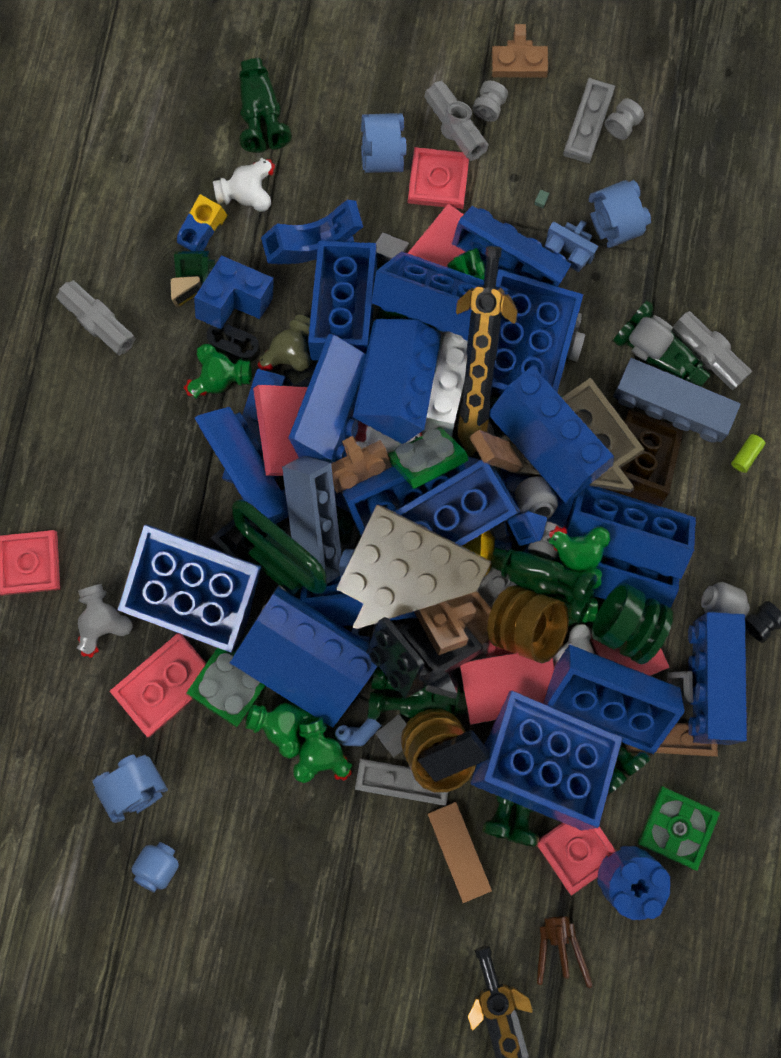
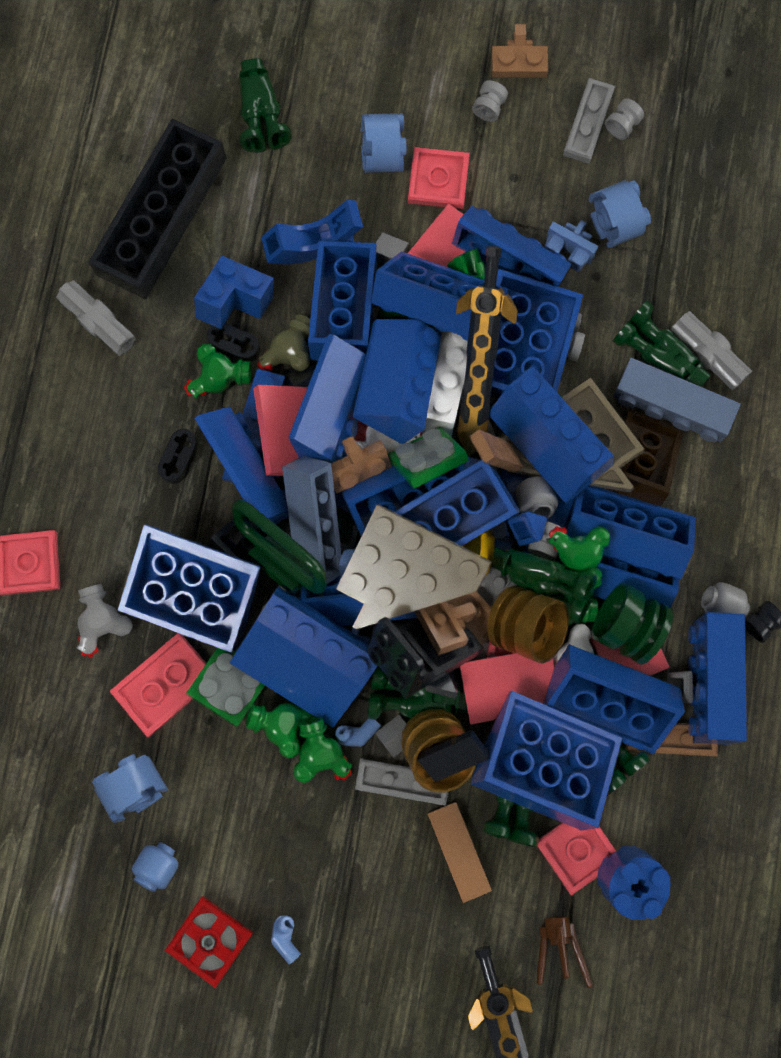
(158, 209): none -> black brick
(172, 453): none -> black beam
(184, 289): tan slope -> none
(193, 264): dark green bracket -> none
(200, 224): leg -> none
(209, 941): none -> red piece
(246, 185): white animal -> none
(282, 936): none -> medium blue arm
(456, 120): light grey piece -> none
(541, 199): sand green piece -> none
(651, 338): light grey head -> none
(678, 828): green piece -> none
(748, 453): lime piece -> none

